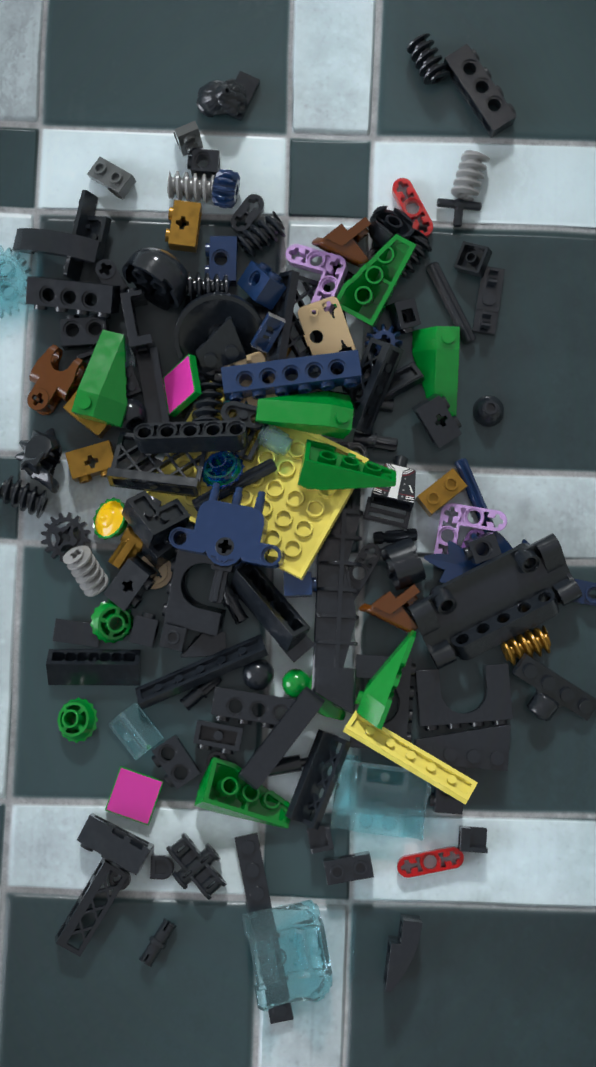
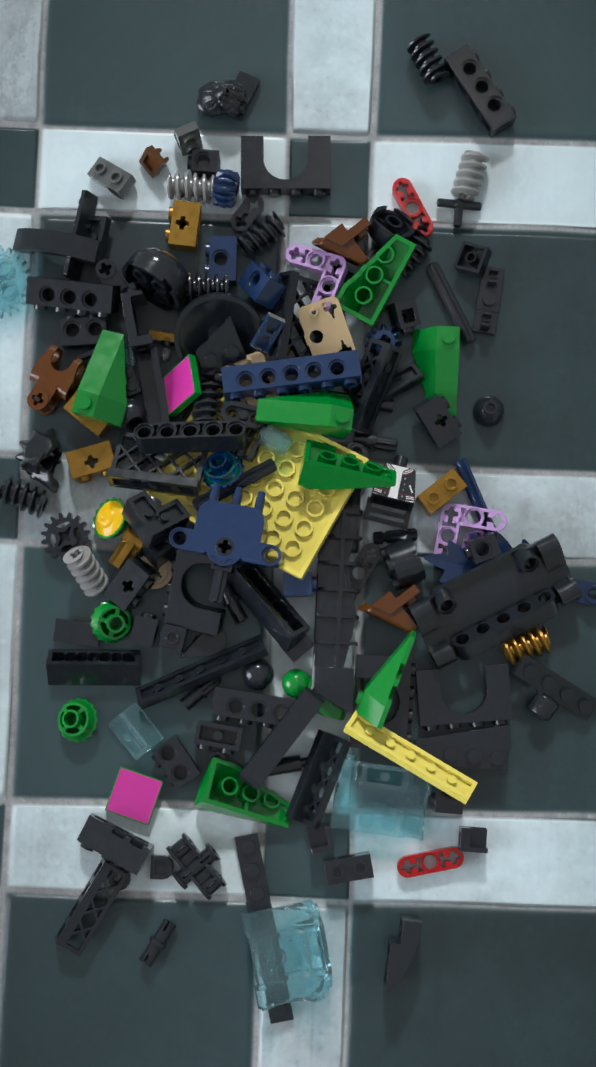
(153, 161): none -> reddish brown tile
(166, 338): none -> piece
(312, 181): none -> black arch

